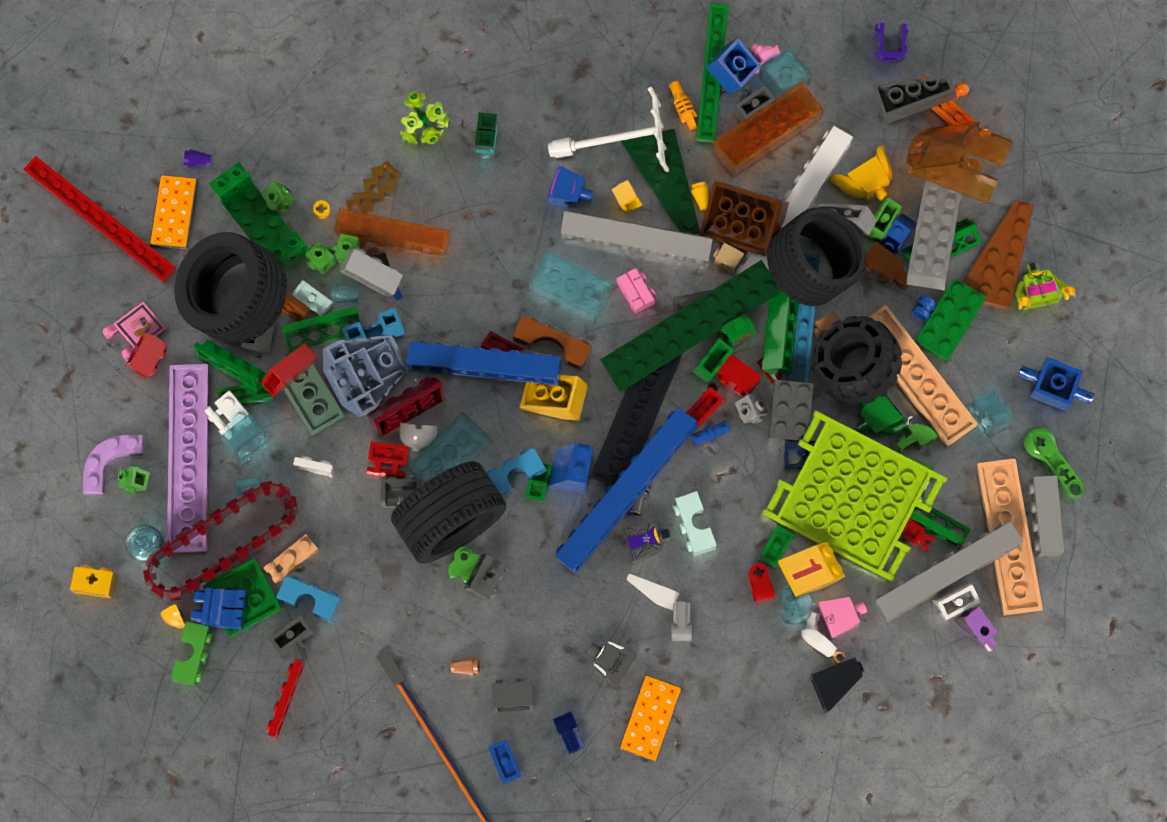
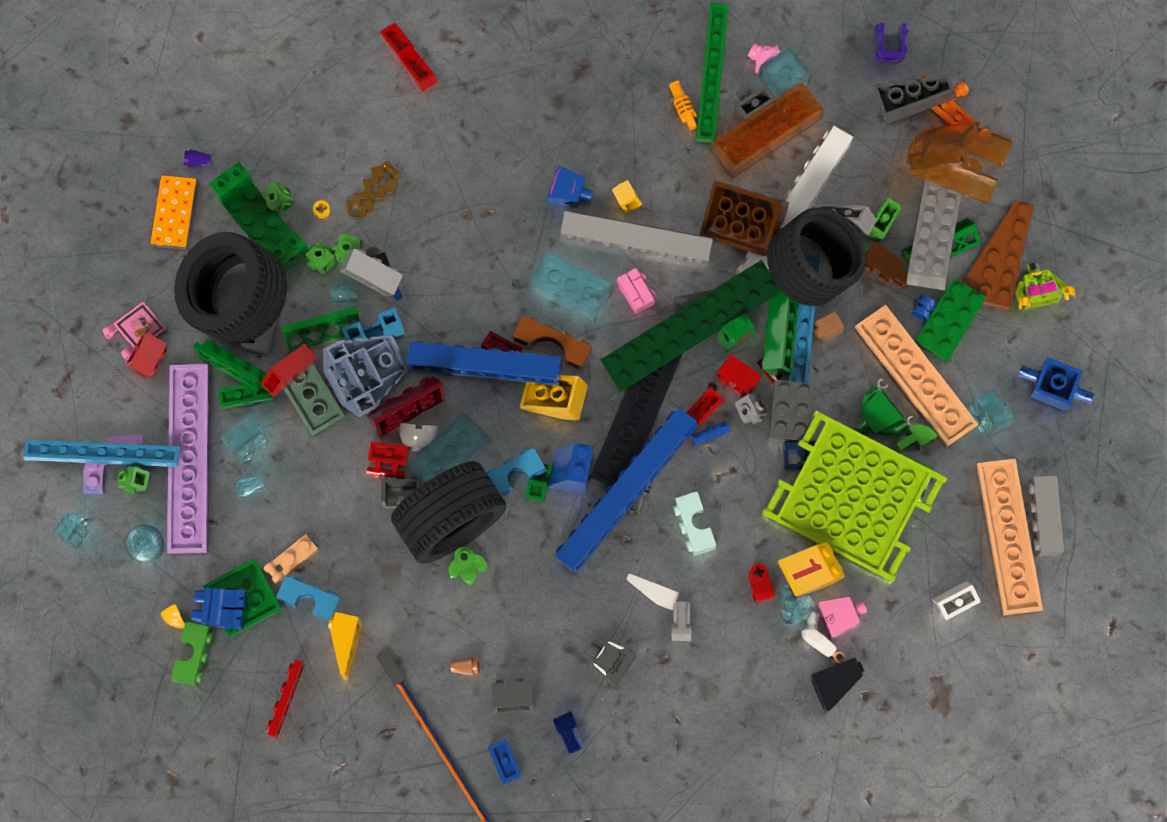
(72, 529): none -> clear light blue brick
(99, 219): red plate -> none
(102, 453): none -> dark azure plate
(102, 587): yellow brick -> none
(225, 563): dark red piece -> none
(231, 408): white plate -> none
(291, 637): dark grey brick -> none
(295, 309): dark orange plate -> none
(306, 464): white plate -> none
(312, 298): light aqua plate -> none
(345, 635): none -> yellow slope
(393, 233): clear orange brick -> none
(409, 58): none -> red slope
(419, 118): lime plant -> none
(485, 577): dark grey brick -> none
(486, 133): dark green hips -> none
(566, 147): white piece -> none
(644, 541): torso -> none
(650, 718): light orange tile -> none
(669, 187): dark green wing -> none
(701, 194): yellow cone -> none
(712, 360): green brick -> none
(728, 258): tan brick -> none
(733, 66): blue brick -> none
(776, 546): green plate -> none
(868, 179): yellow torso -> none
(869, 378): black tyre -> none
(898, 233): blue slope -> none
(914, 533): red plate -> none
(938, 530): green fence -> none
(948, 572): light grey brick -> none
(972, 622): medium lavender torso -> none
(1052, 458): bright green beam -> none

